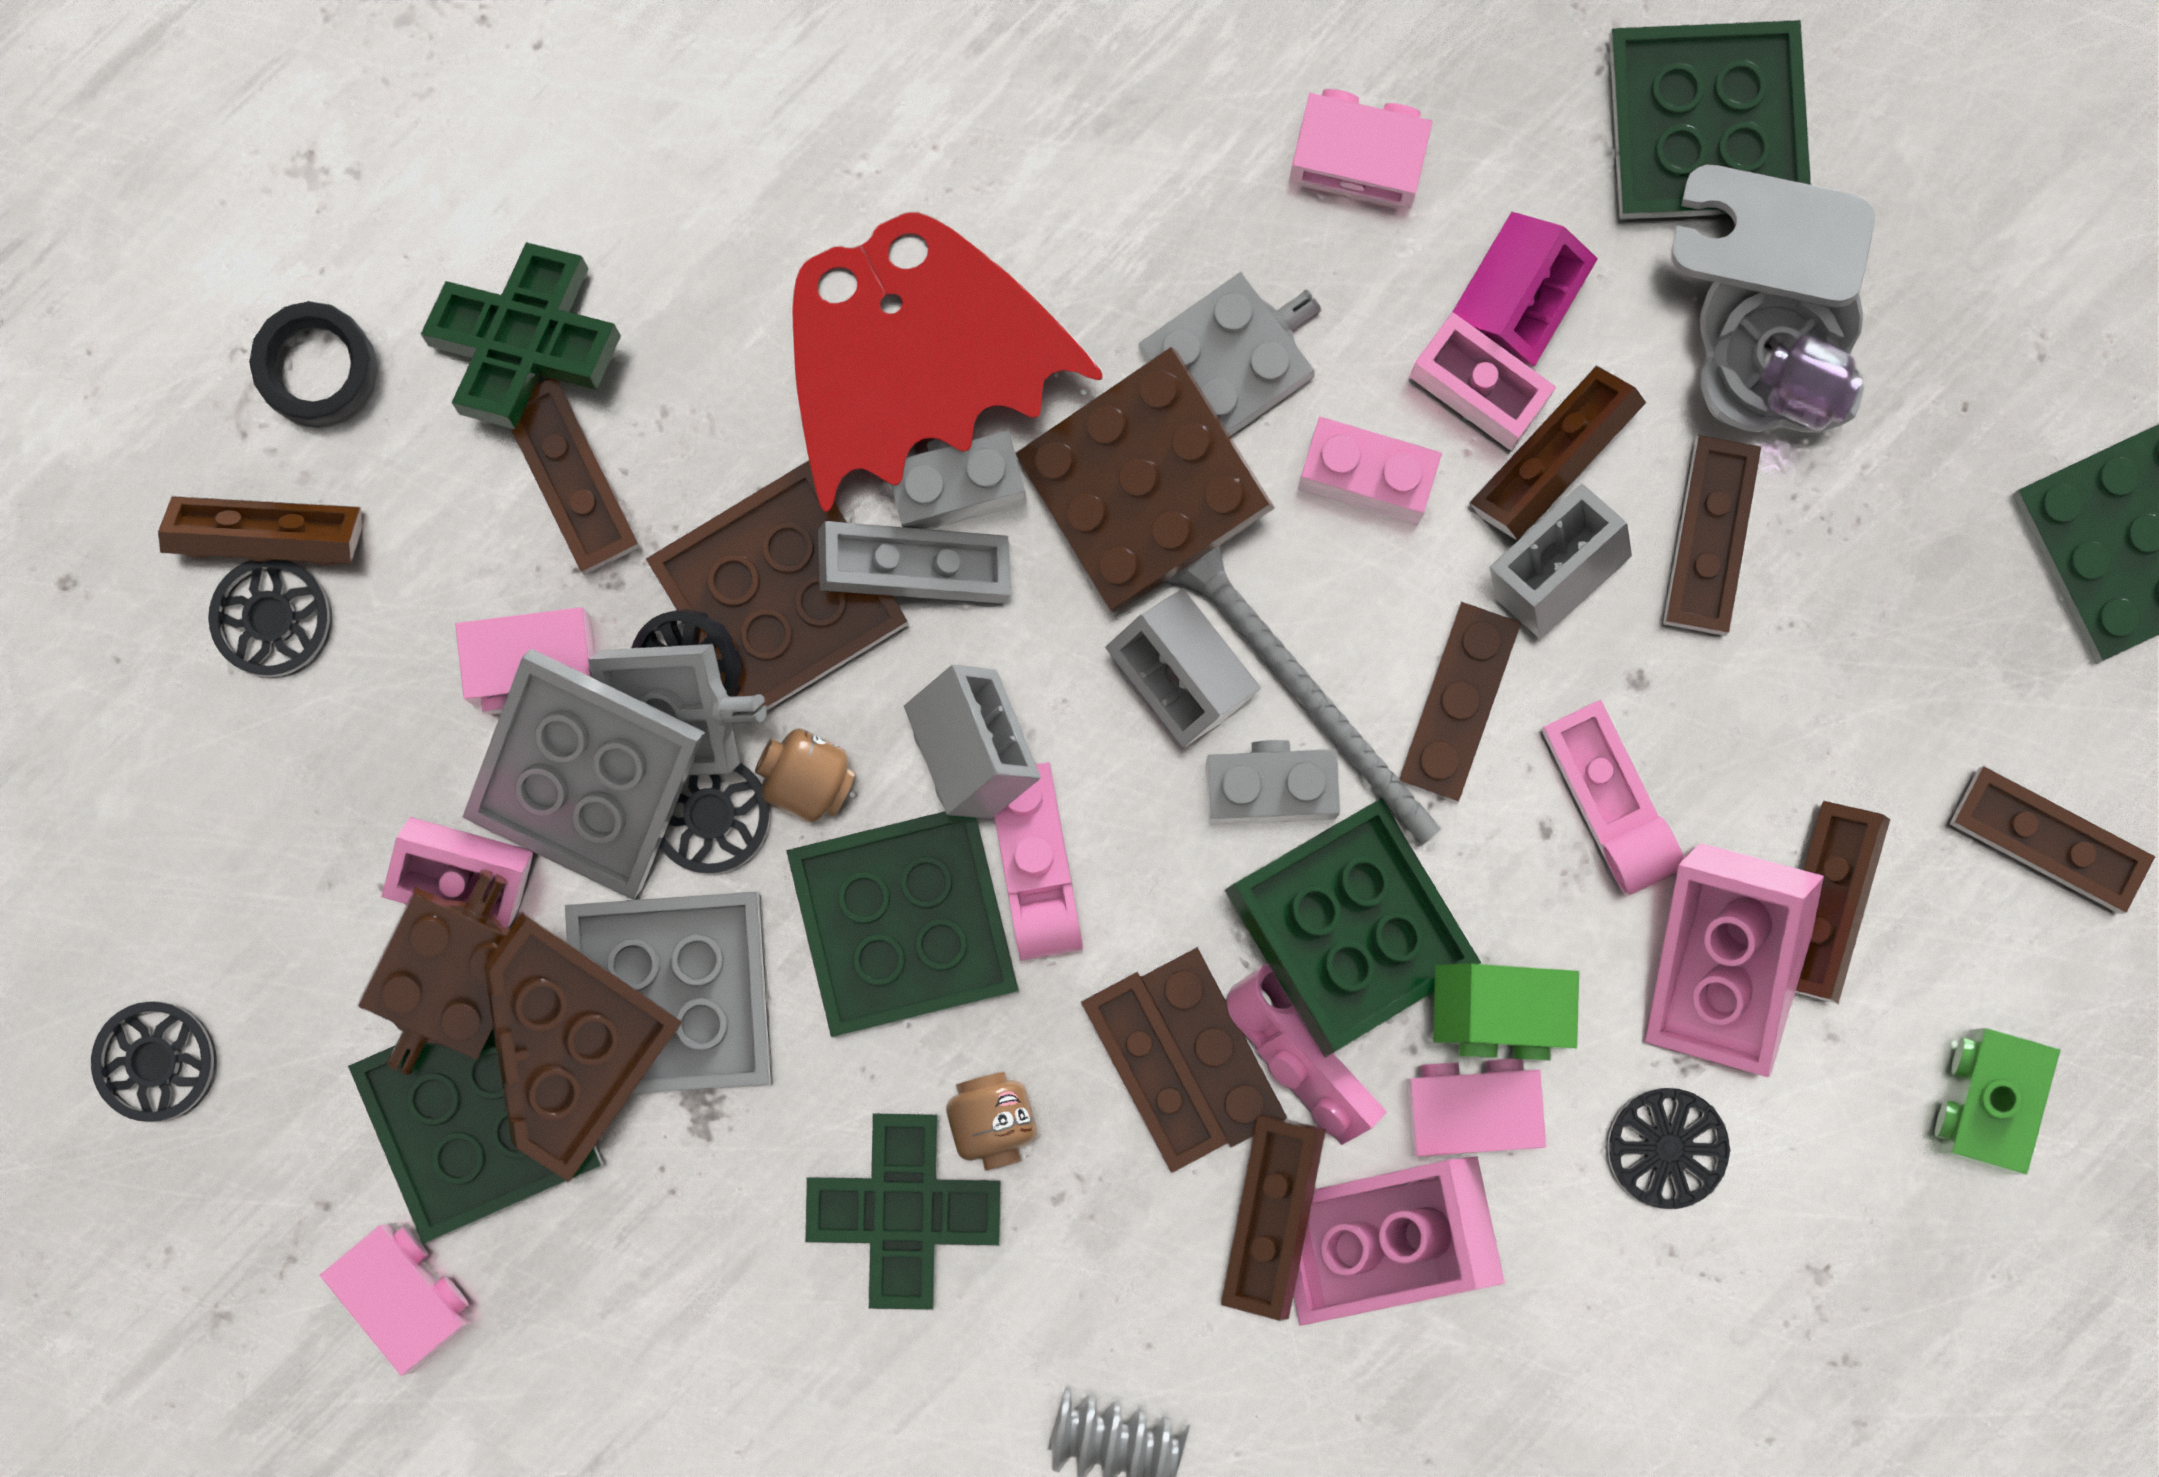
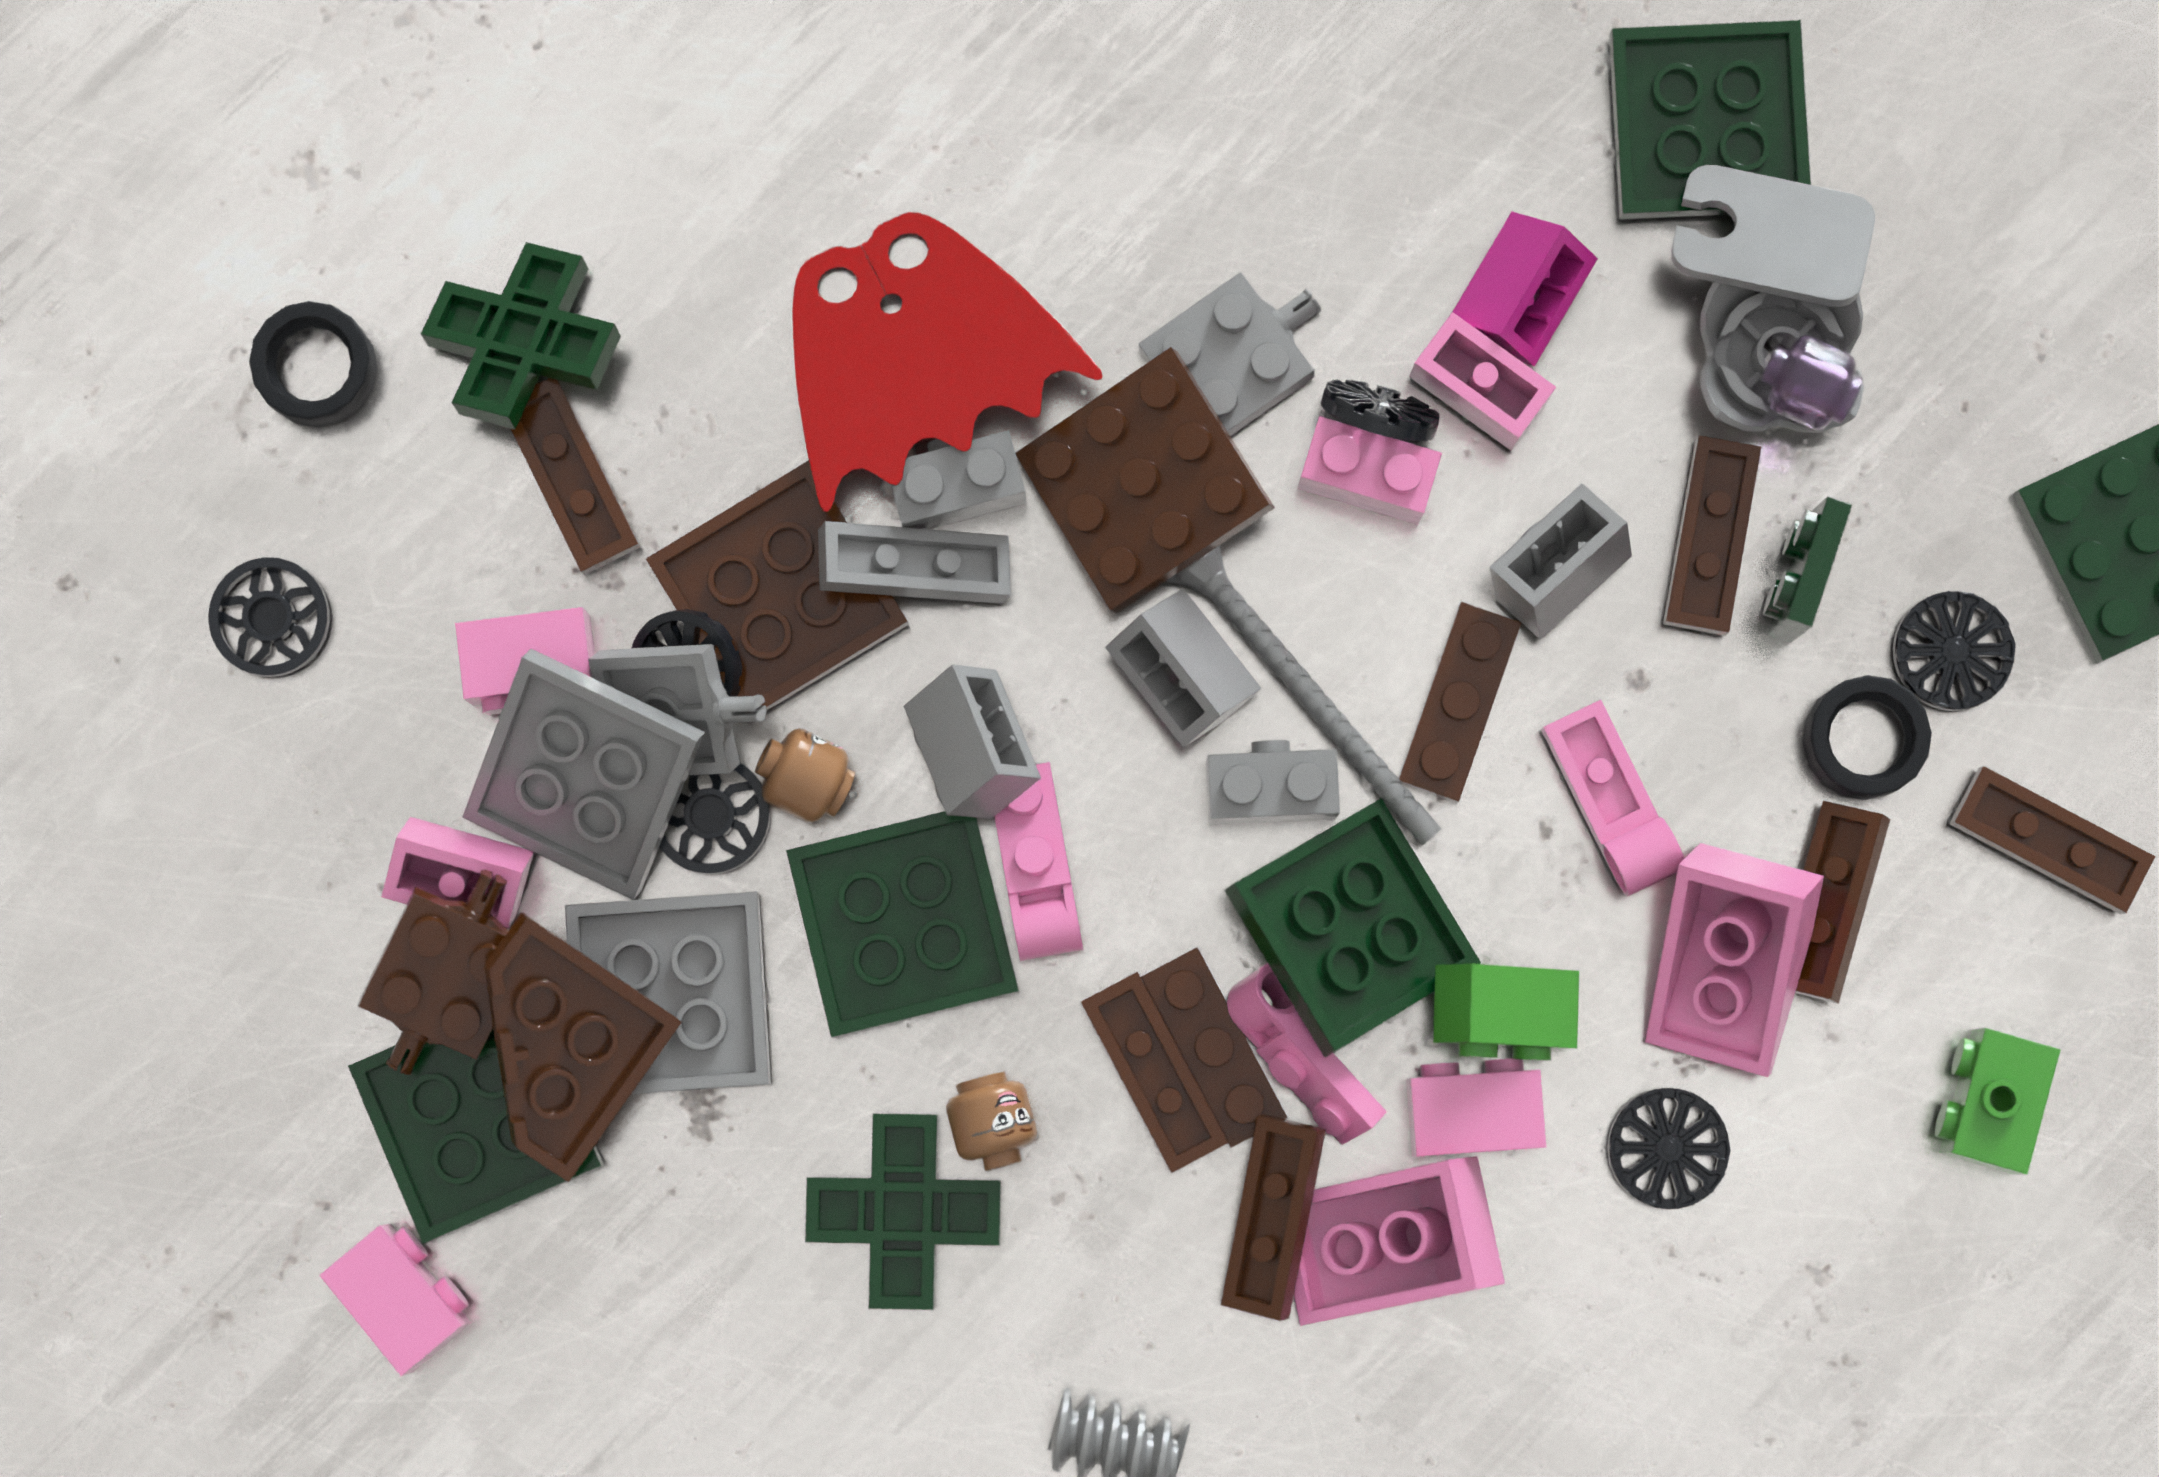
(152, 1061): black wheel -> none
(260, 530): reddish brown plate -> none
(1361, 147): bright pink brick -> none
(1380, 410): none -> black wheel
(1557, 452): reddish brown plate -> none
(1813, 548): none -> dark green plate
(1905, 707): none -> black tyre
(1954, 650): none -> black wheel

